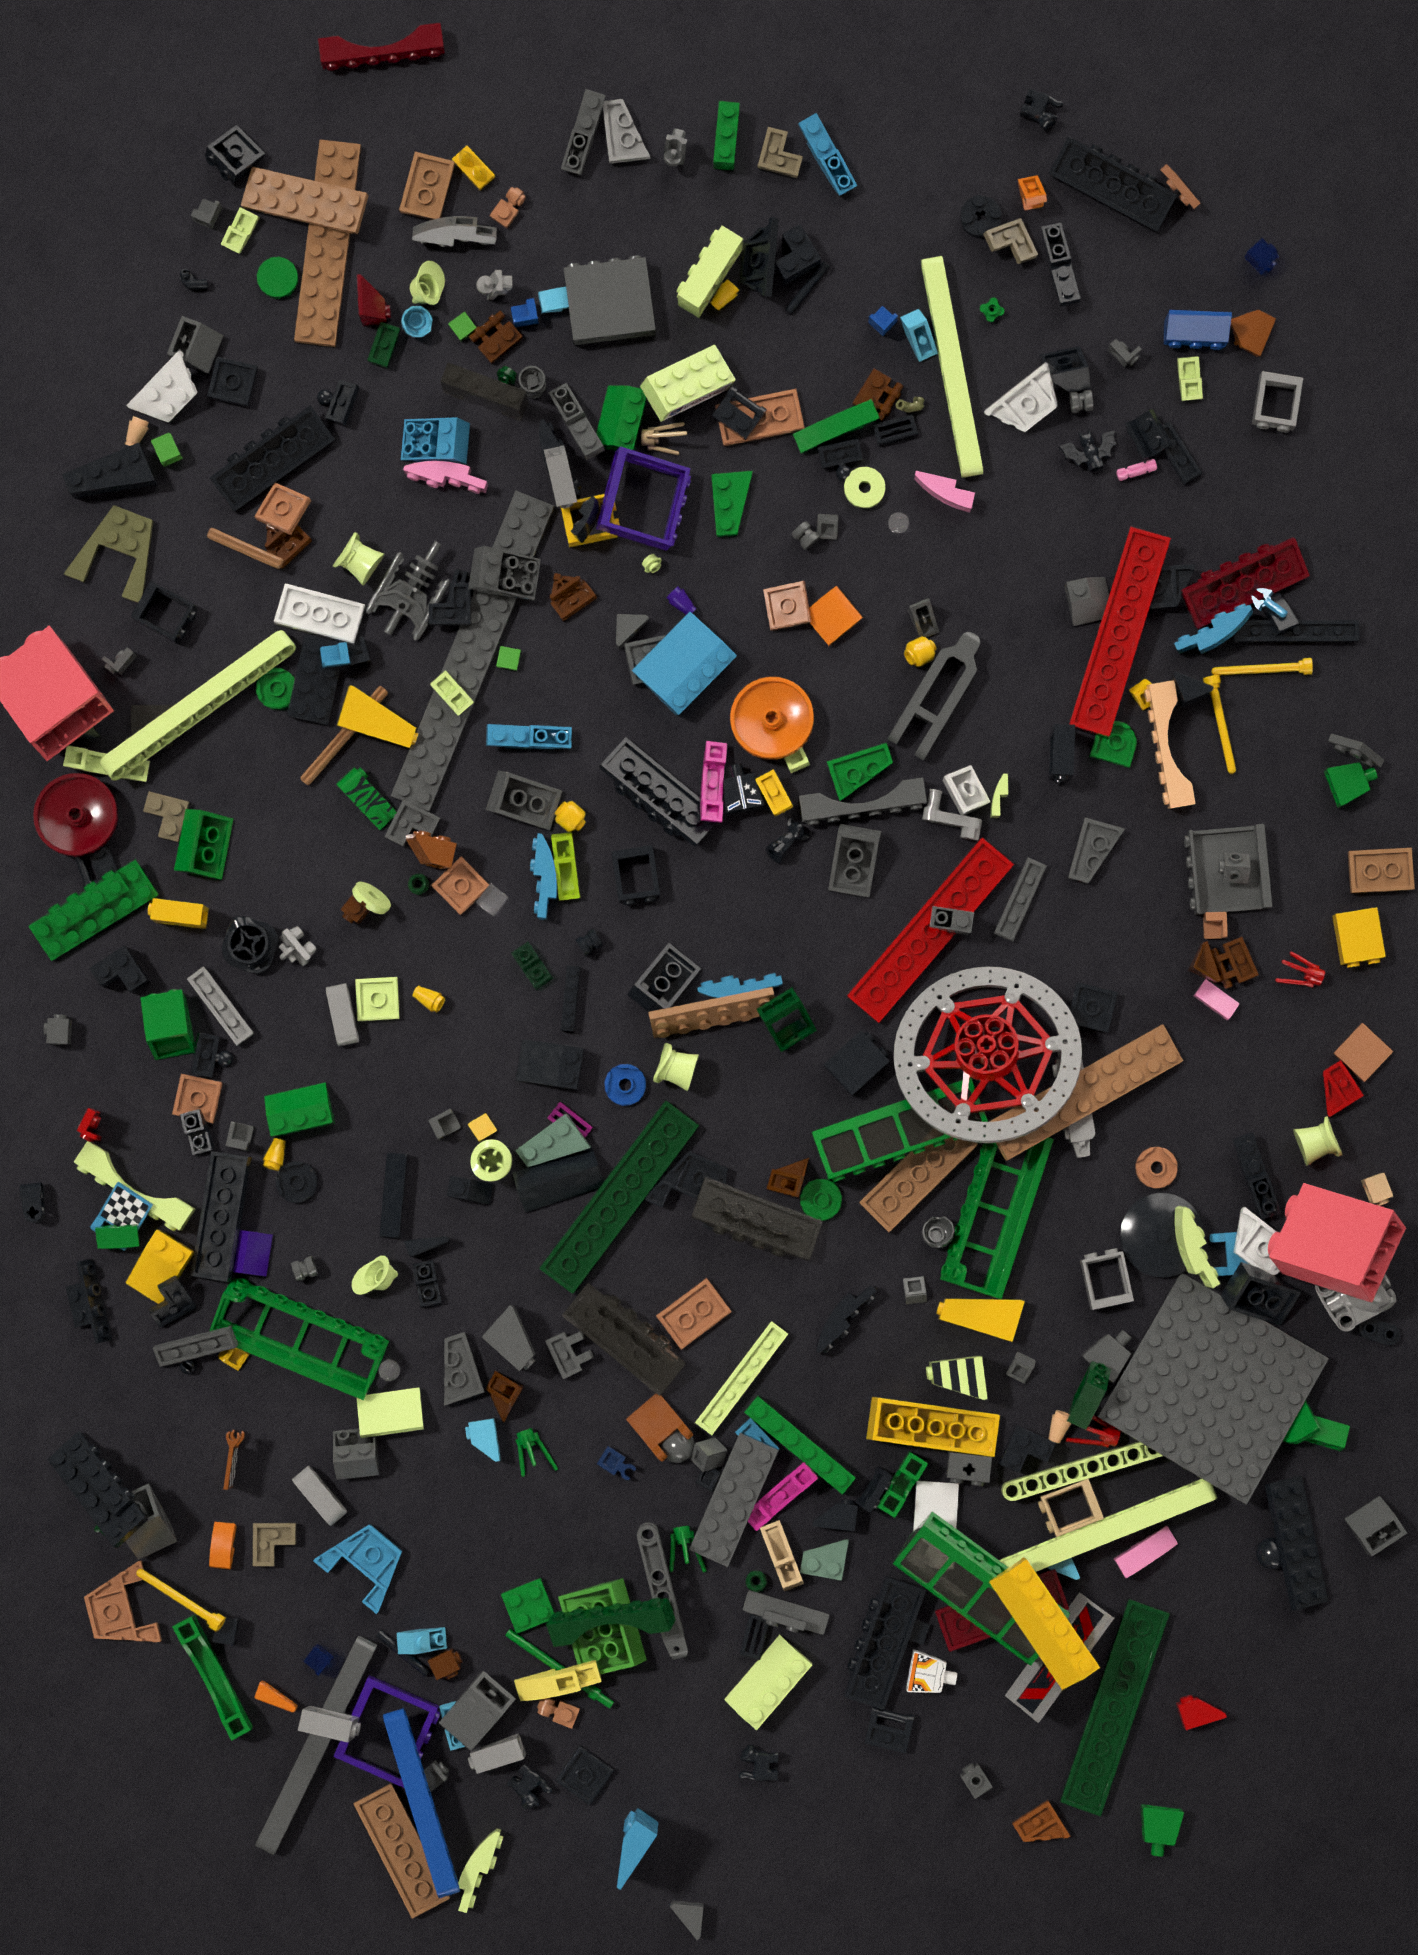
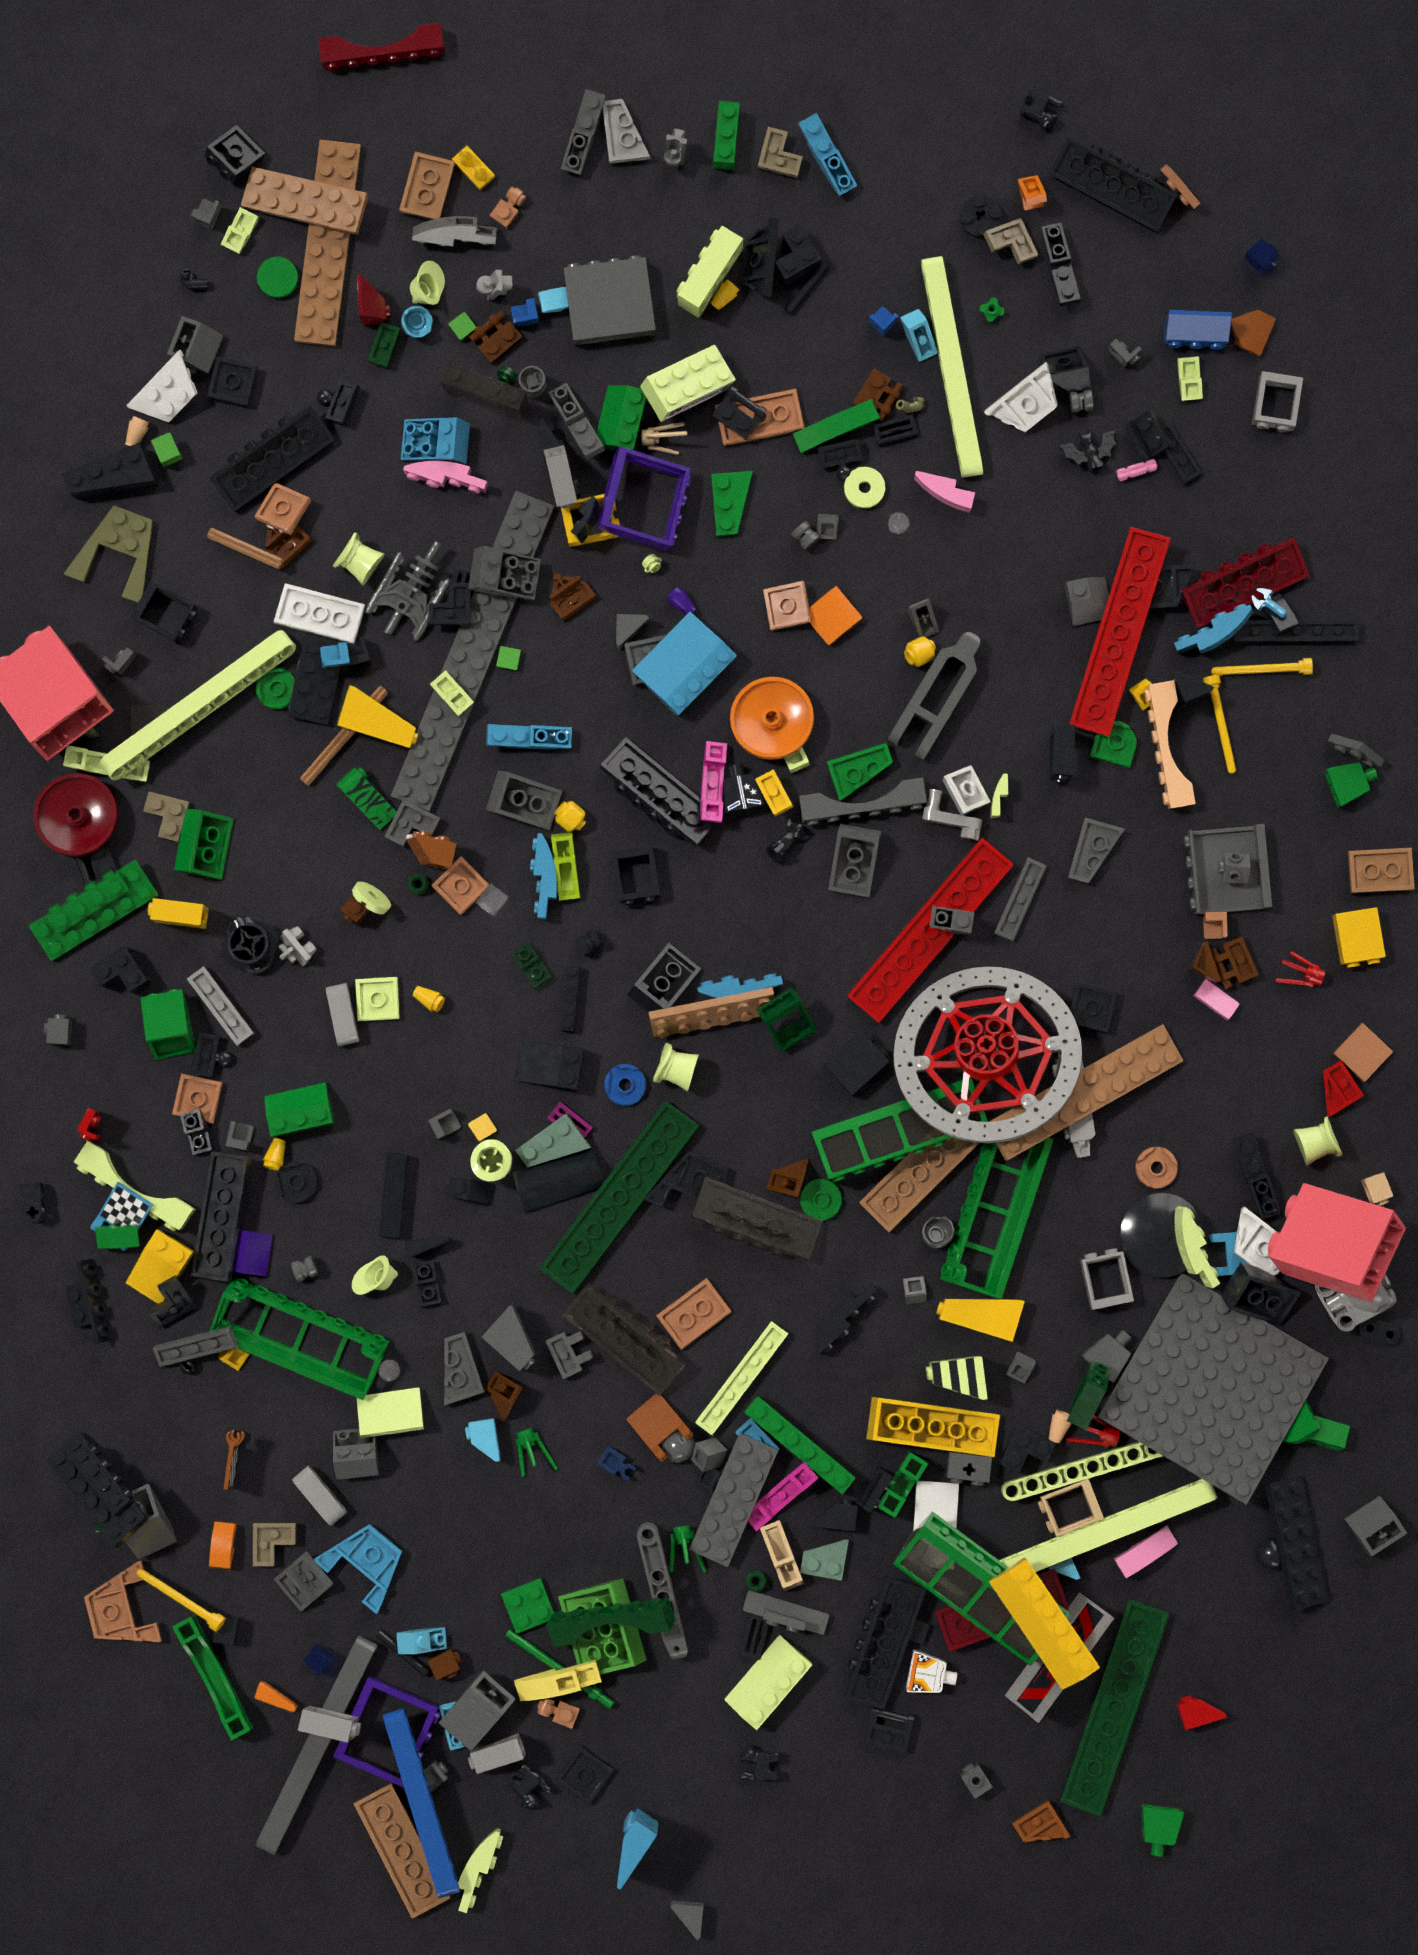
(303, 1581): none -> dark grey slope

